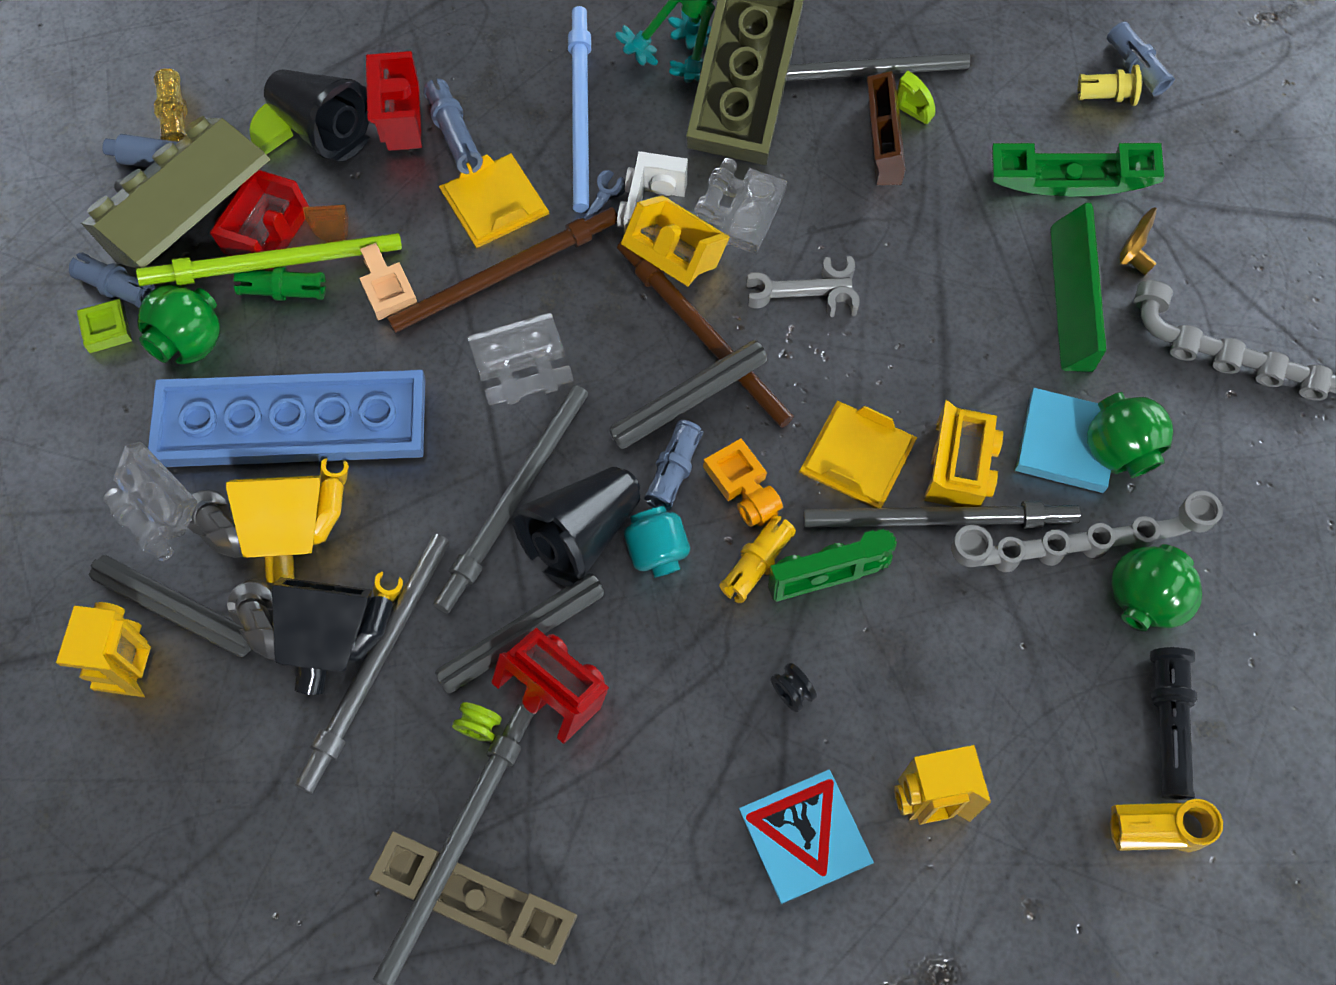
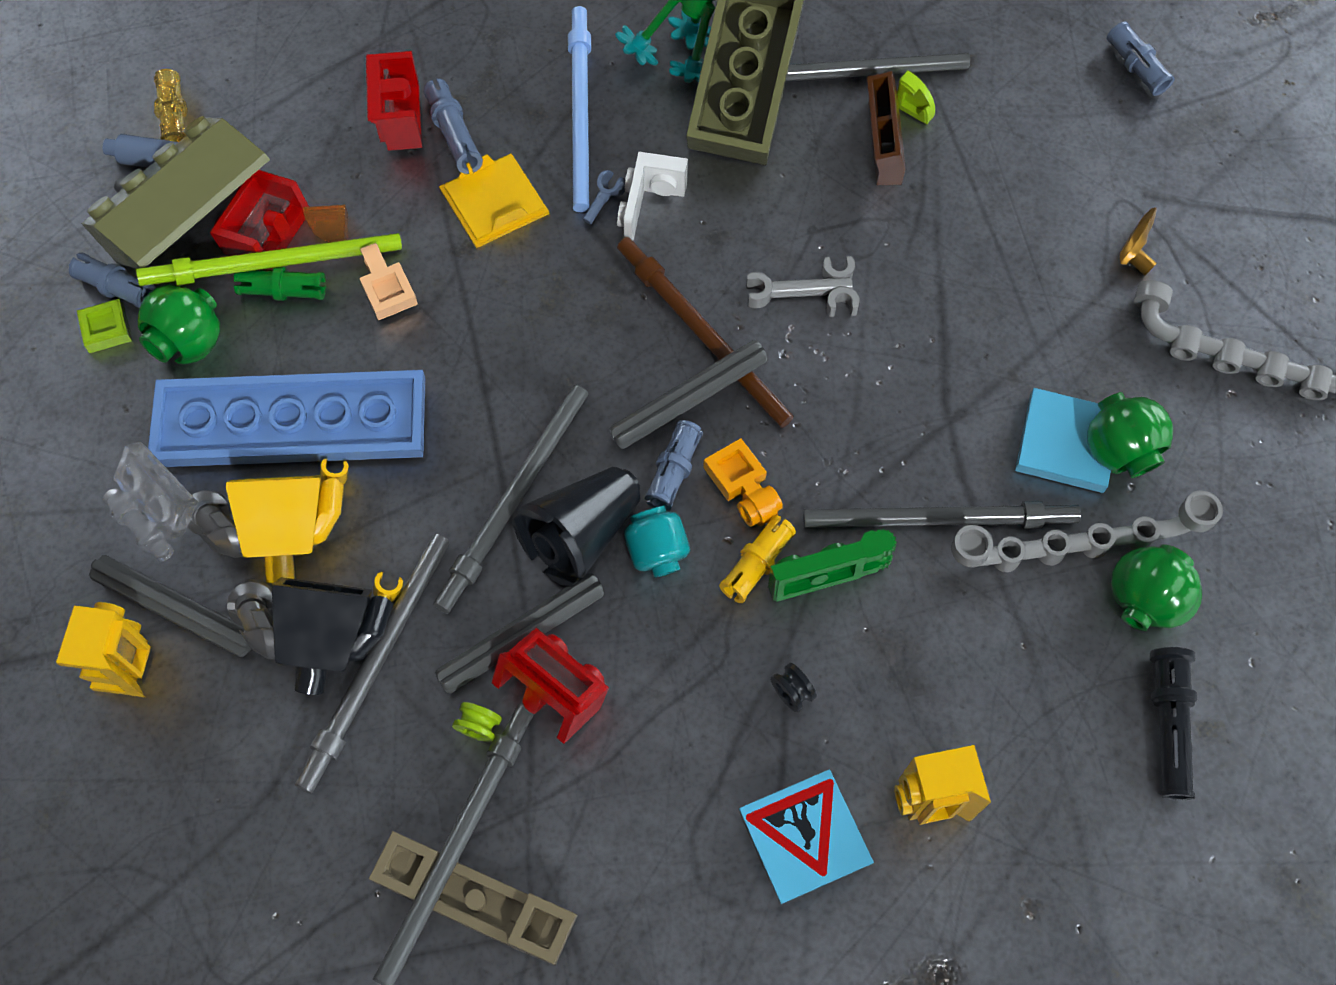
(268, 129): lime tile -> none
(321, 110): black cone -> none
(516, 348): clear plate -> none
(576, 233): reddish brown bar -> none
(674, 239): yellow window -> none
(751, 210): clear plate -> none
(859, 454): yellow piece -> none
(964, 458): yellow window -> none
(1077, 174): green slope -> none
(1078, 290): green slope -> none
(1115, 86): light yellow pin -> none
(1162, 826): yellow piece -> none

